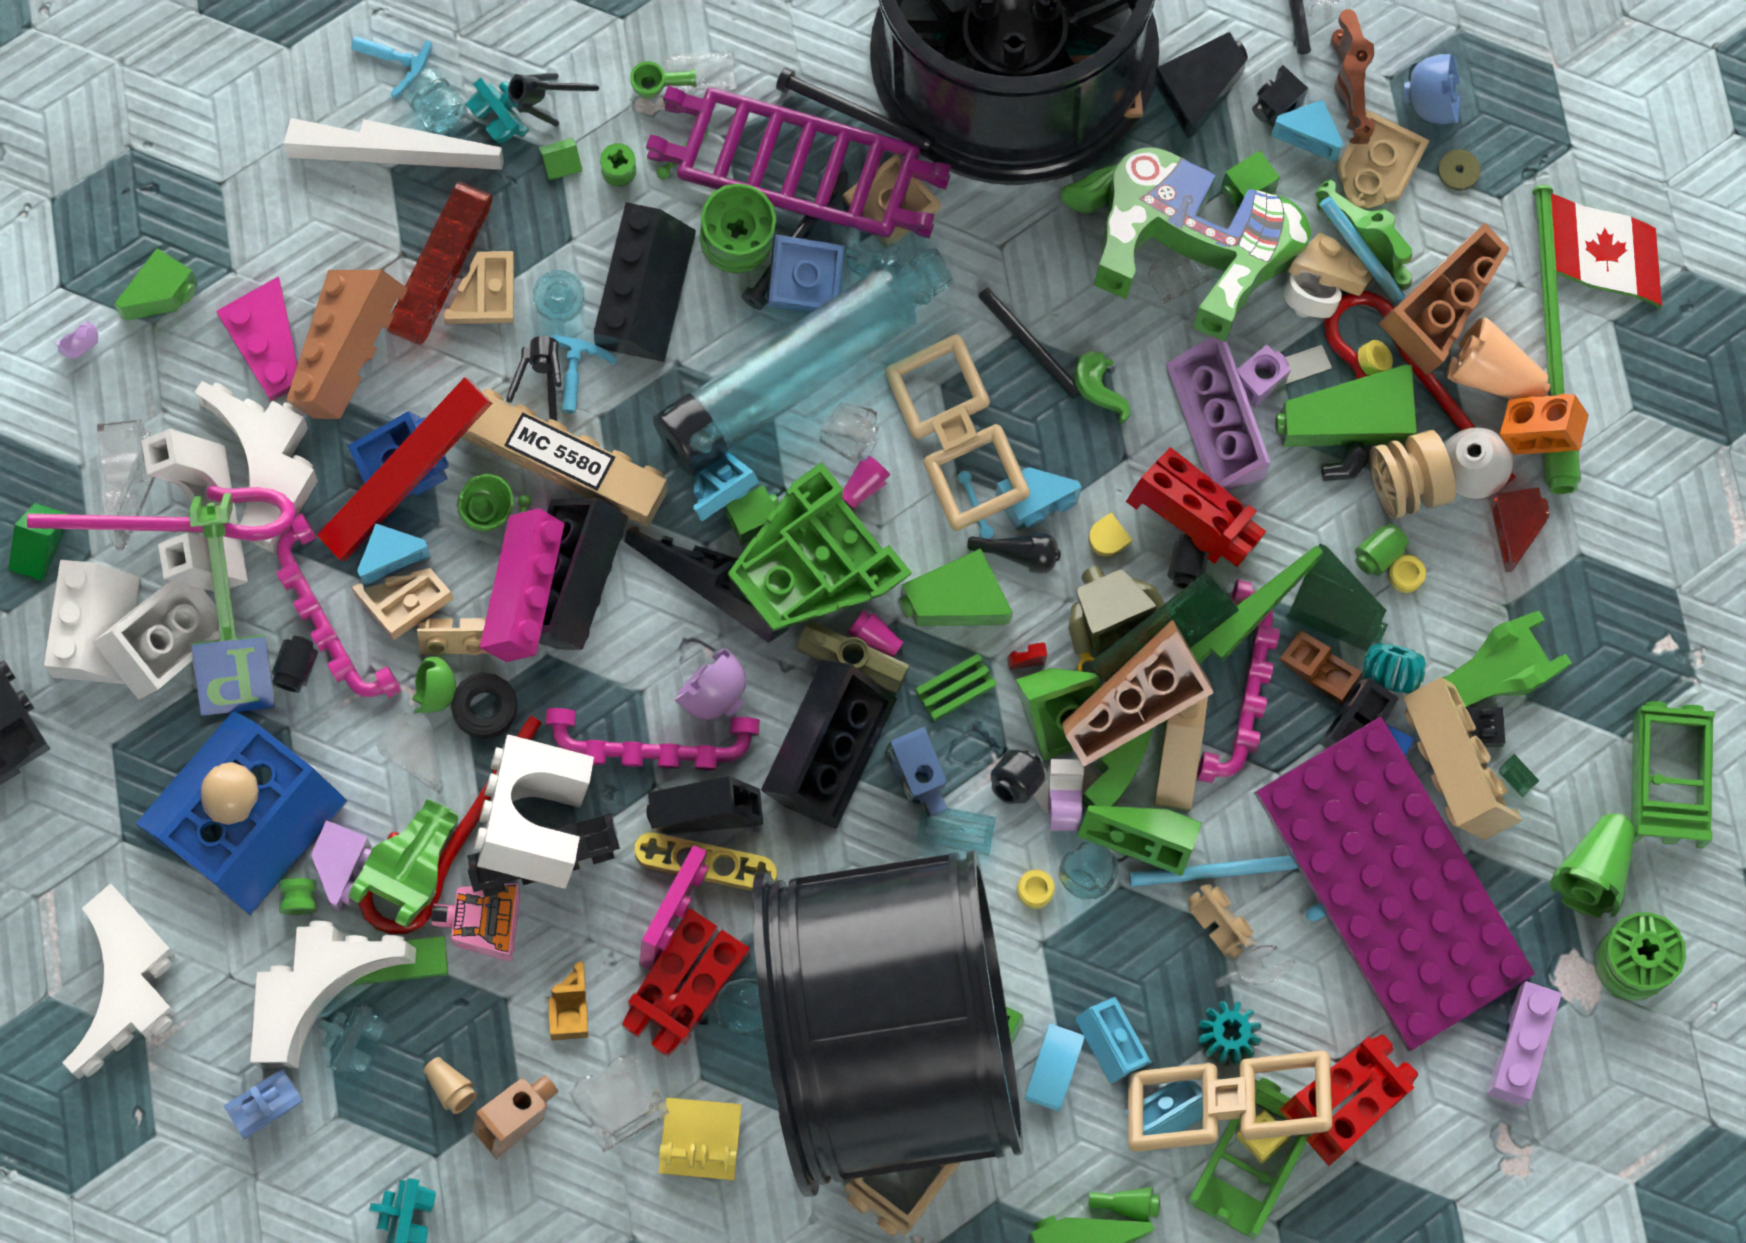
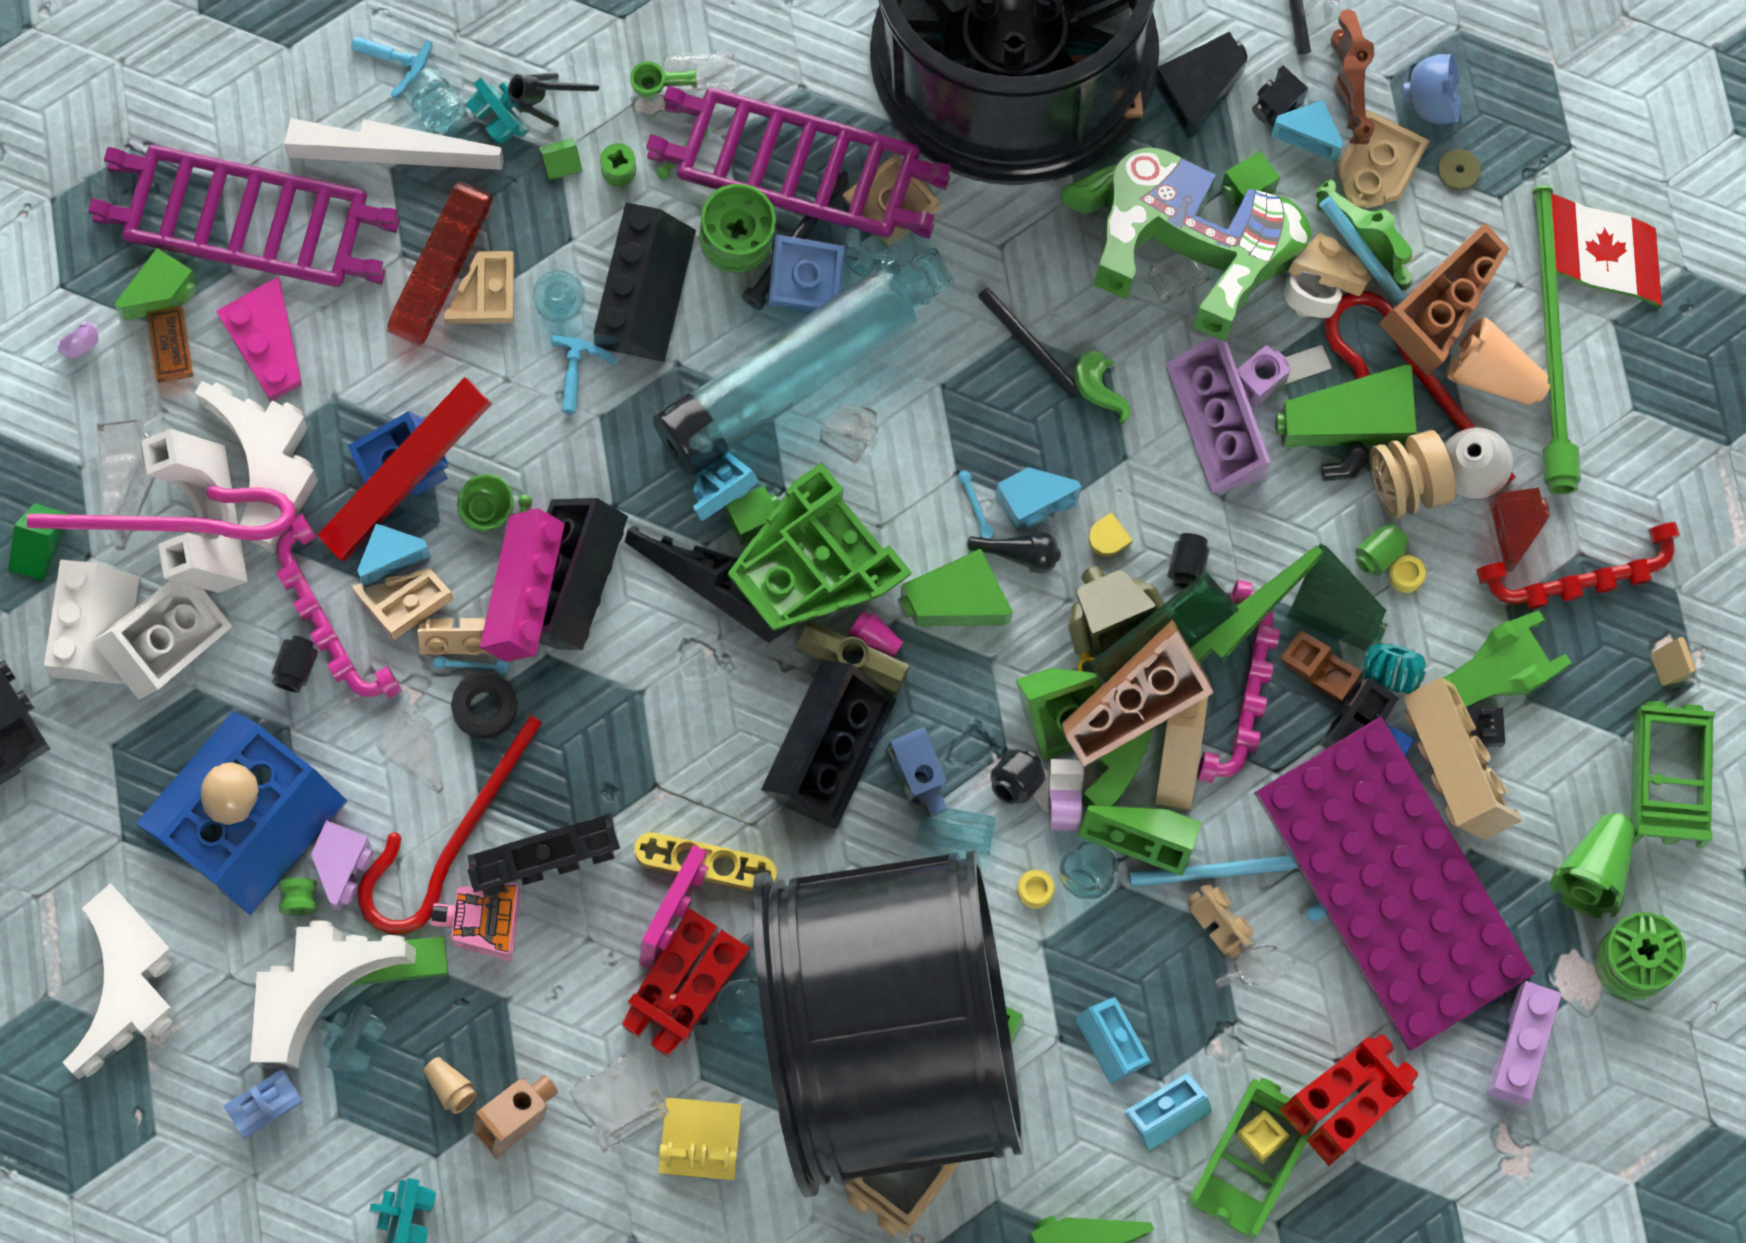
(146, 166): none -> magenta bar
(170, 344): none -> clear orange tile
(234, 669): piece -> none
(341, 339): nougat wedge -> none
(407, 864): bright green animal -> none
(434, 685): bright green hair -> none
(501, 667): none -> medium azure hinge
(509, 840): white arch -> none
(544, 359): black plant -> none
(567, 459): tan brick -> none
(569, 1007): pearl gold slope -> none
(667, 754): dark pink bar -> none
(705, 806): black slope -> none
(714, 688): lavender cylinder -> none
(788, 81): black bar -> none
(865, 481): dark pink cone -> none
(957, 432): tan bar -> none
(982, 672): bright green tile -> none
(1033, 657): red tile -> none
(1054, 1067): medium azure slope -> none
(1136, 1203): bright green cone -> none
(1198, 508): red hips -> none
(1229, 1100): tan bar -> none
(1243, 1036): teal gear -> none
(1375, 357): light yellow tile -> none
(1518, 775): clear green tile -> none
(1544, 424): orange brick -> none
(1571, 586): none -> red bar
(1673, 662): none -> tan slope

